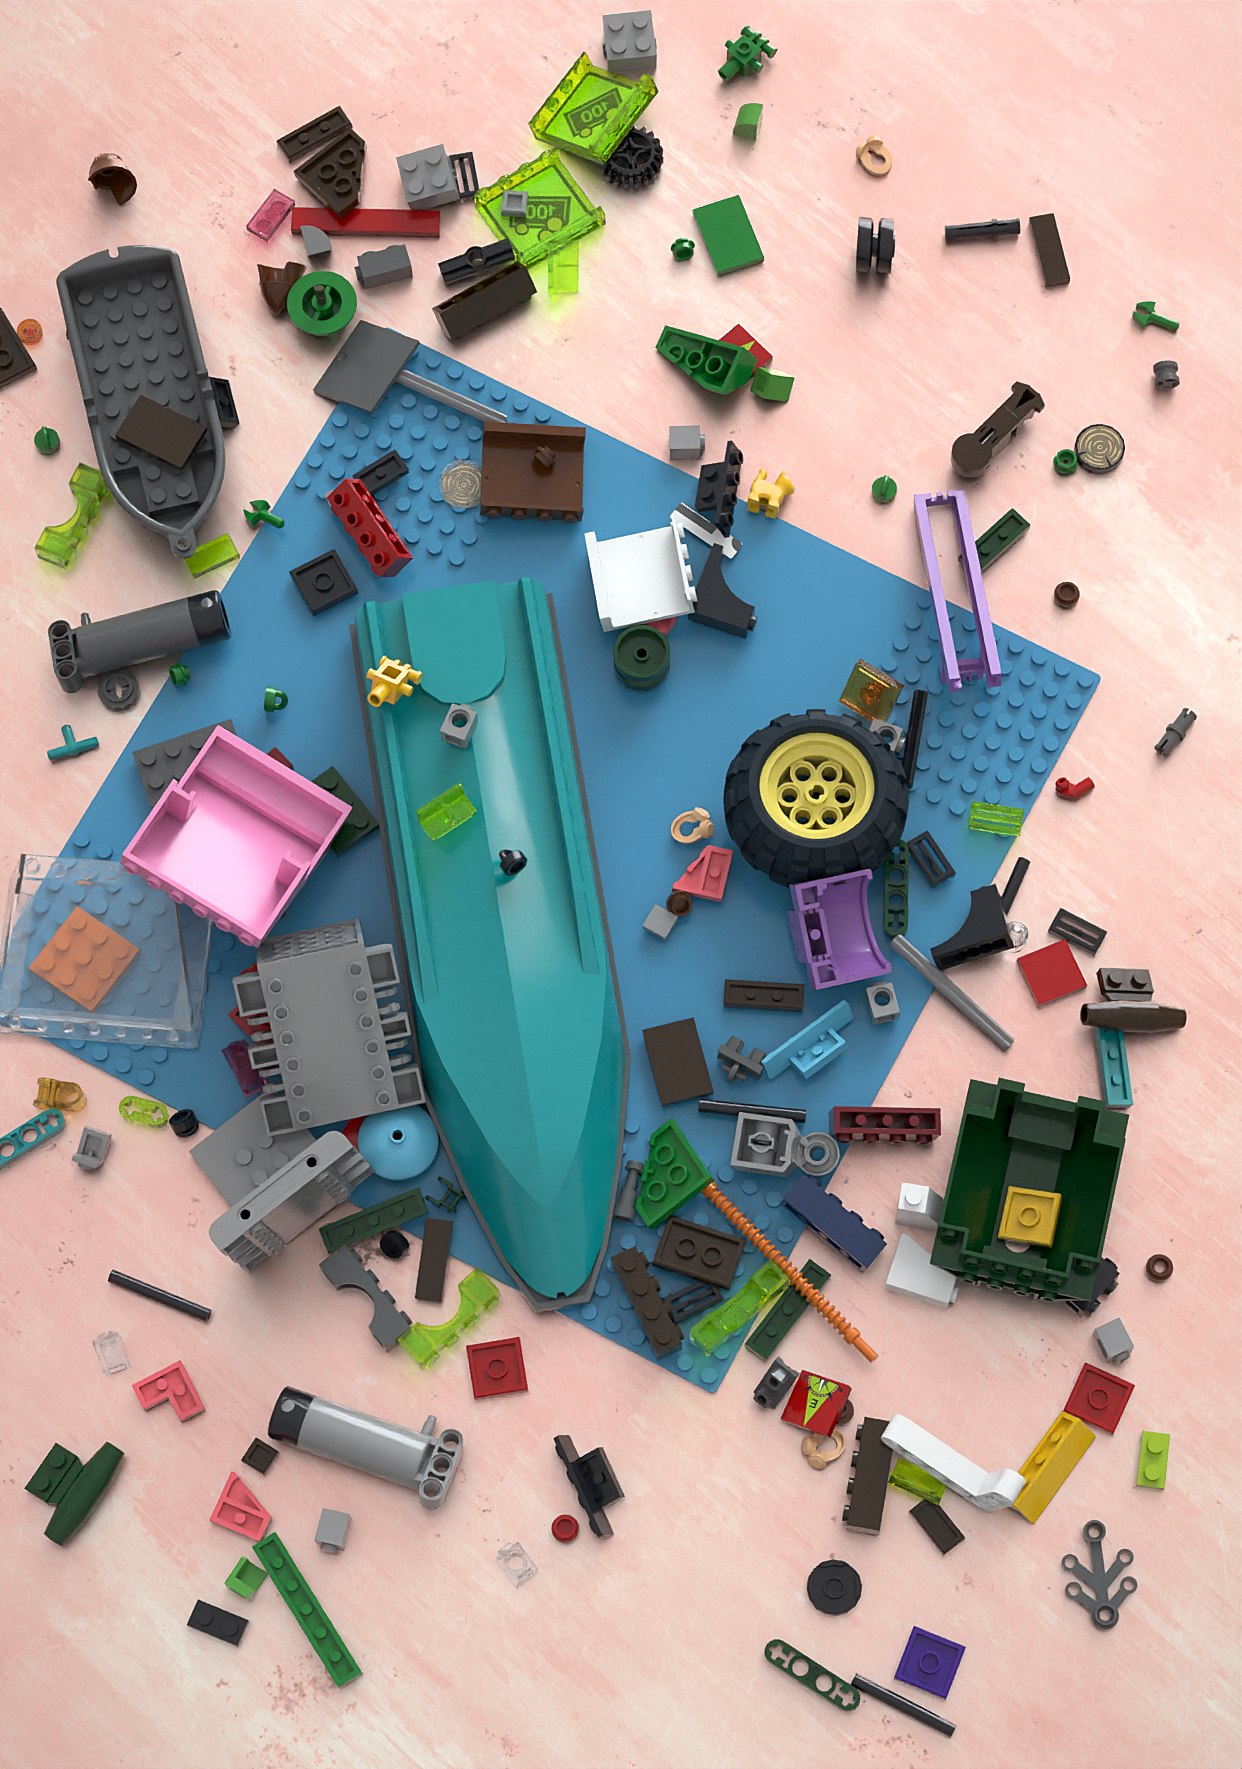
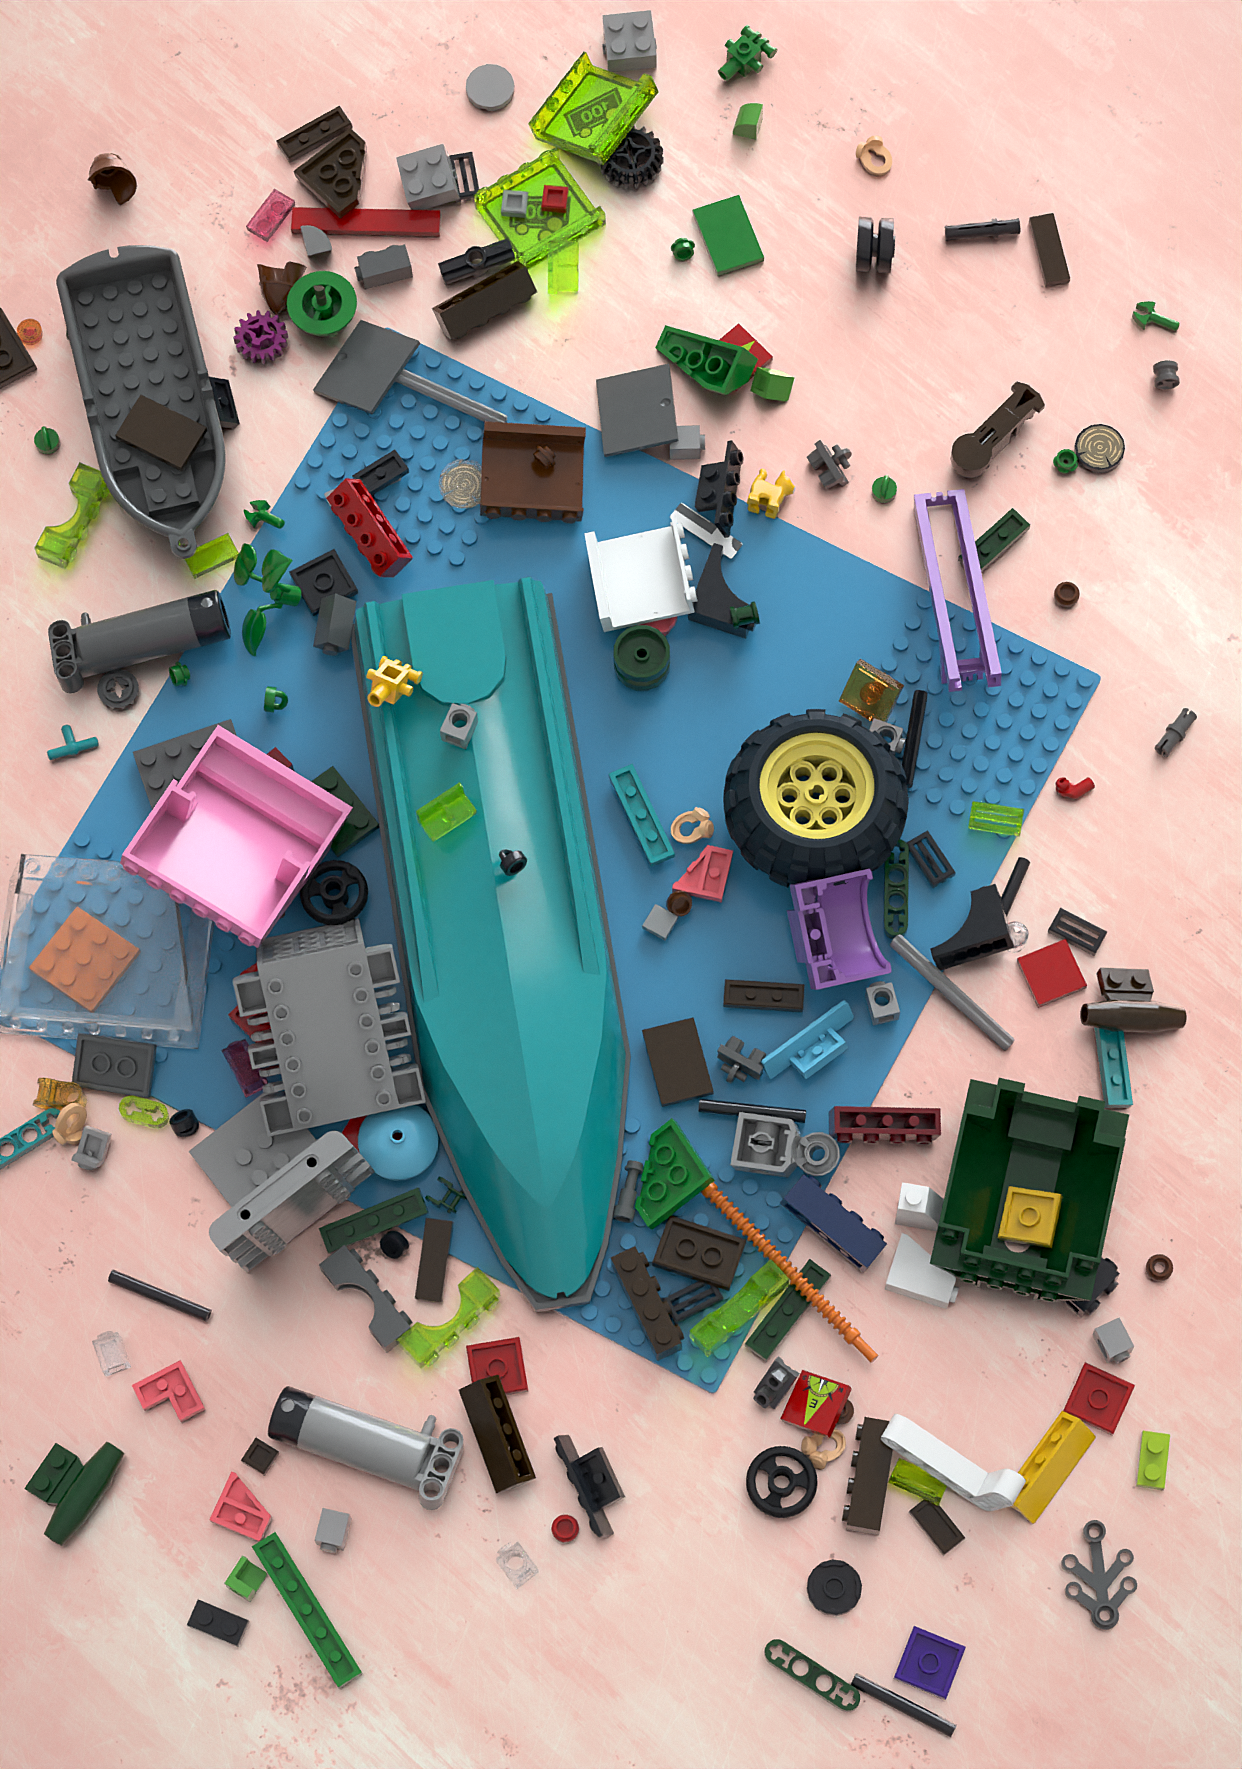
(72, 1134): none -> light nougat piece
(114, 1065): none -> dark grey tile
(263, 340): none -> magenta gear
(272, 569): none -> green plant
(334, 624): none -> dark grey brick
(340, 912): none -> black wheel
(490, 87): none -> light grey tile
(497, 1433): none -> dark brown brick
(554, 198): none -> red tile
(637, 410): none -> dark grey piece
(641, 815): none -> teal plate
(744, 615): none -> dark green bush
(806, 1479): none -> black wheel
(823, 455): none -> dark grey hips

